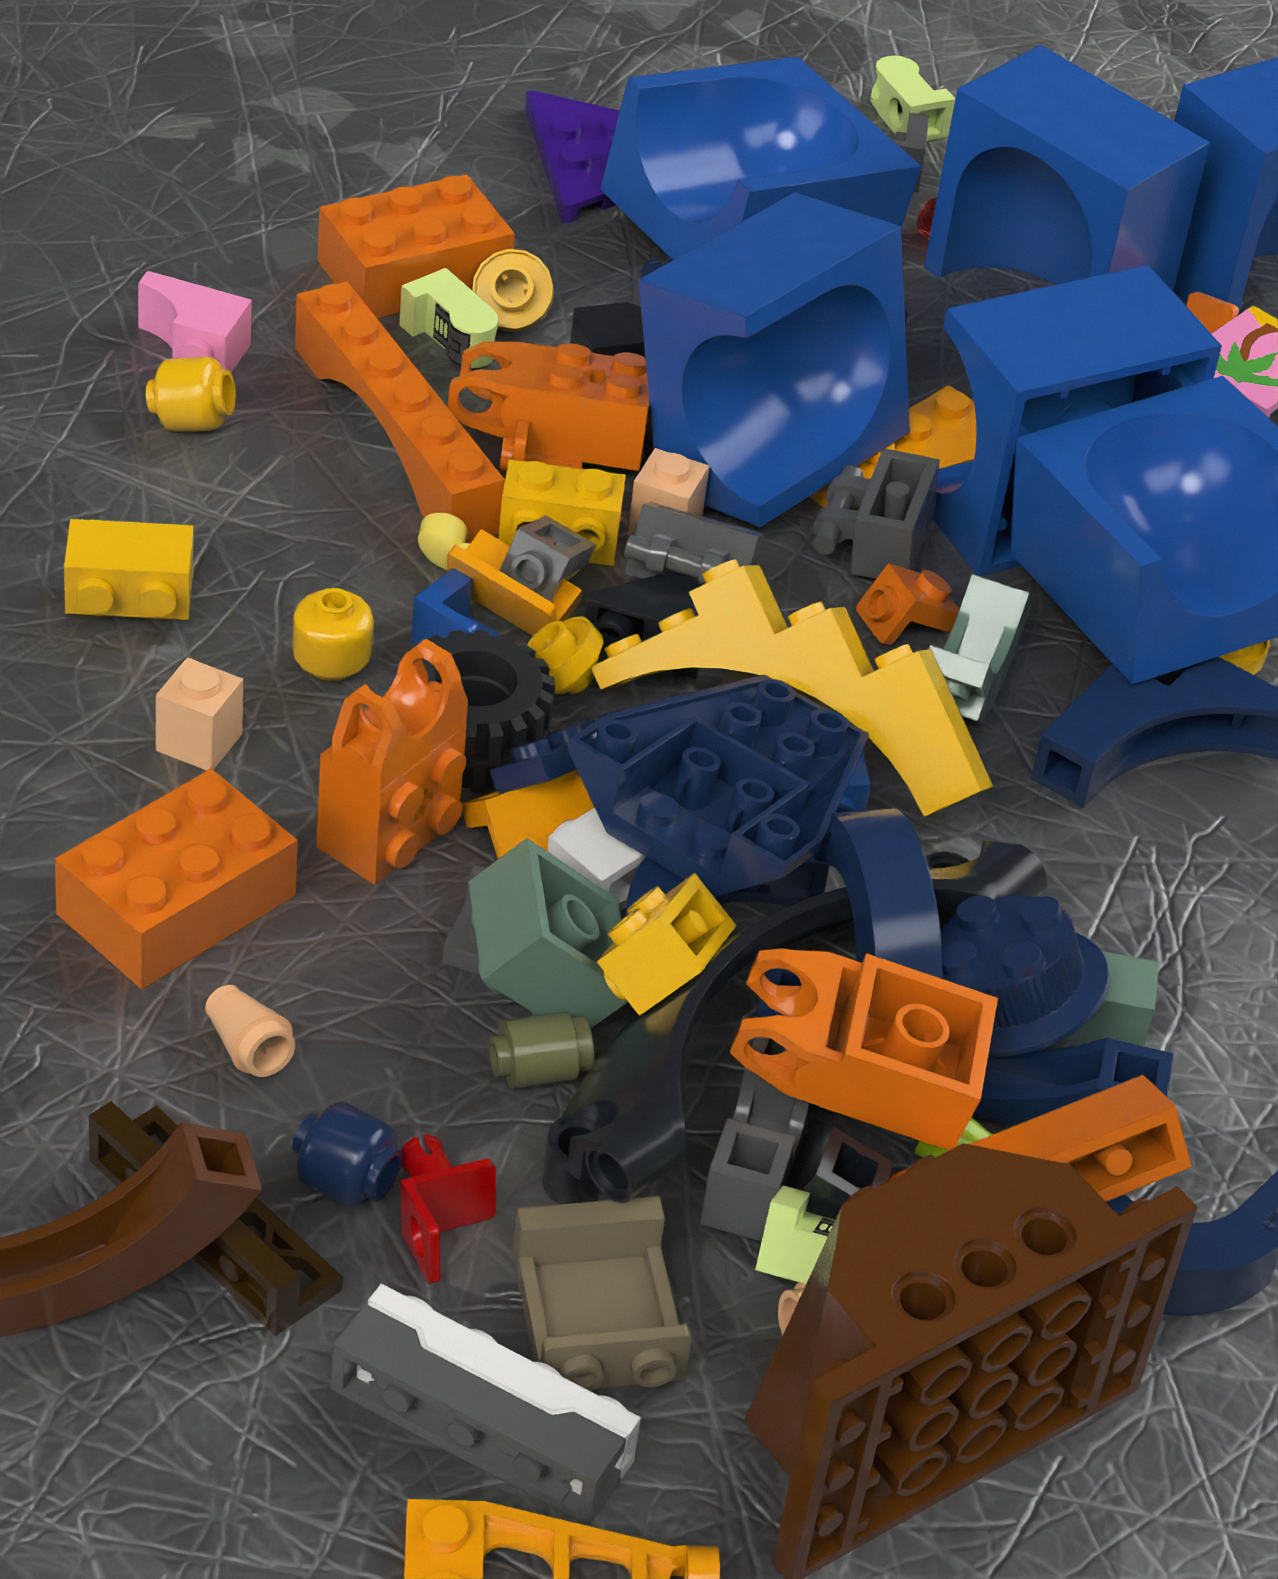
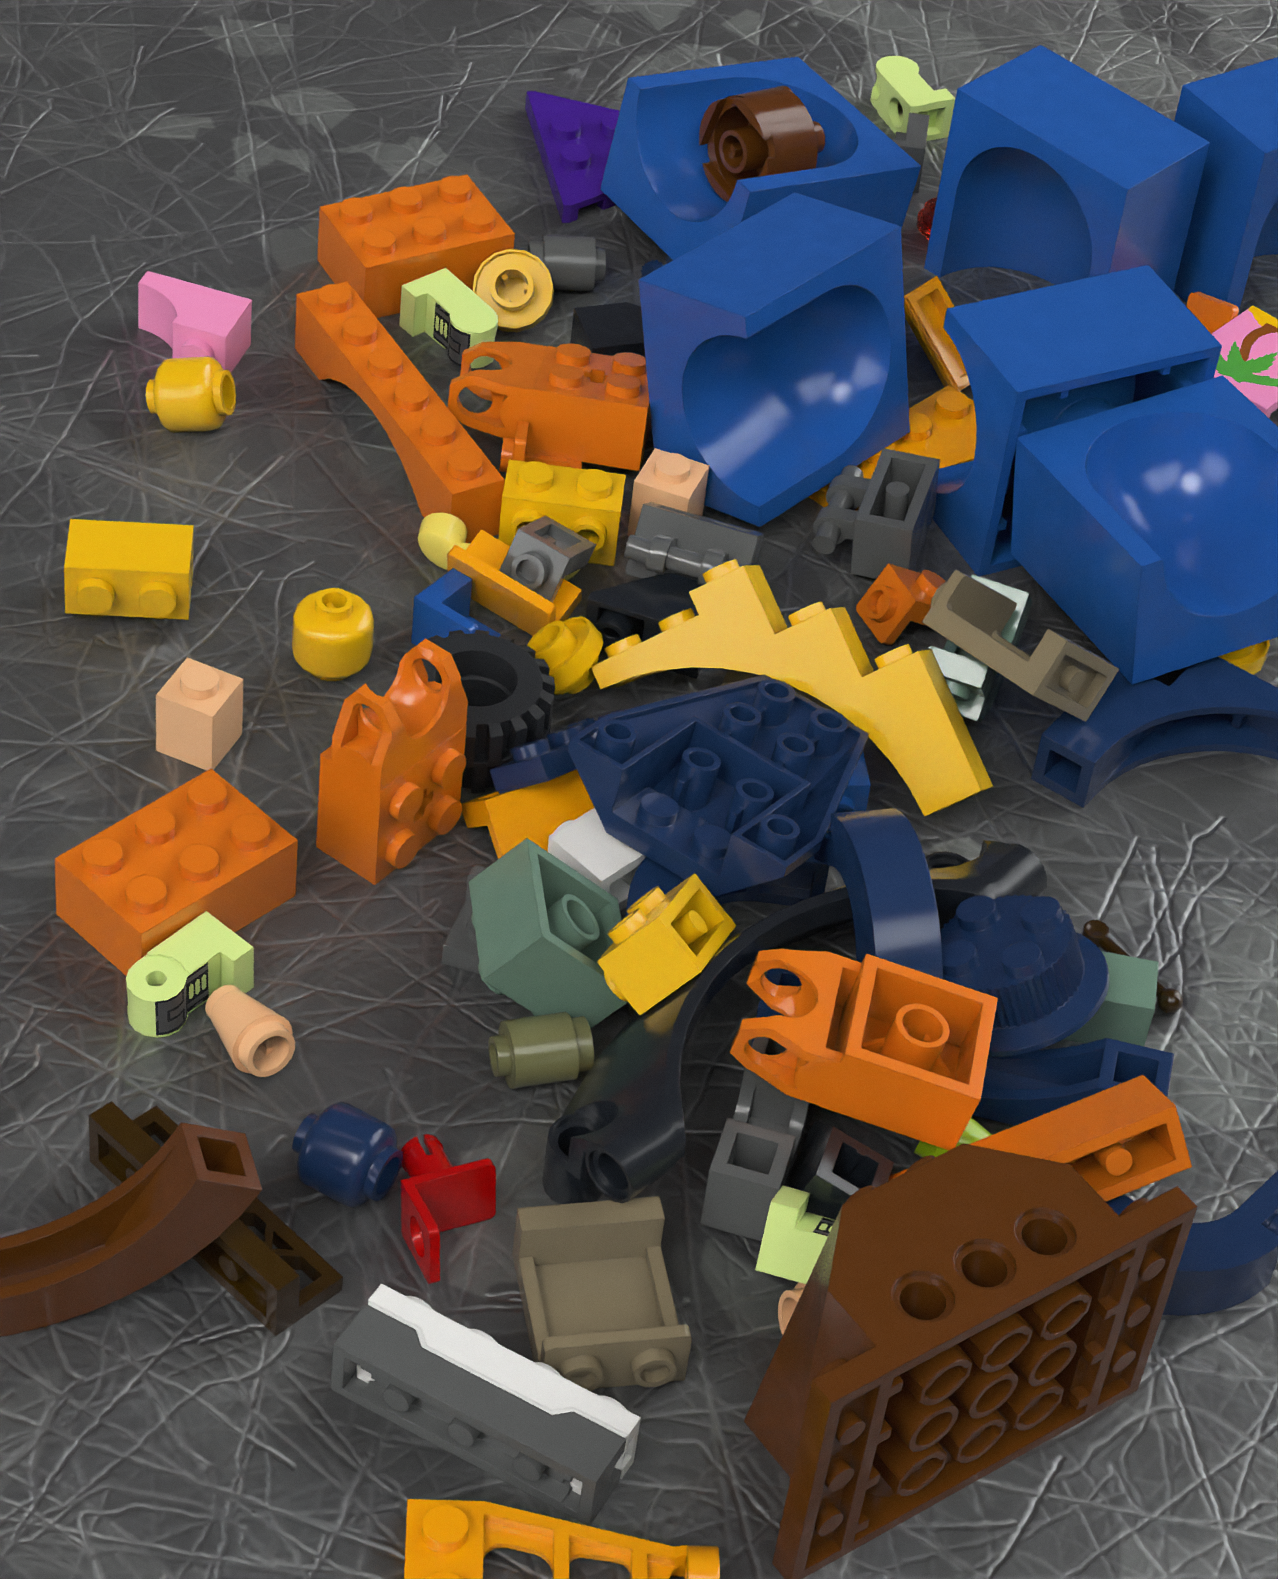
(184, 973): none -> yellowish green leg
(571, 260): none -> dark grey brick
(758, 137): none -> reddish brown brick
(926, 315): none -> light orange tile
(1055, 672): none -> dark tan panel
(1168, 999): none -> dark brown hinge

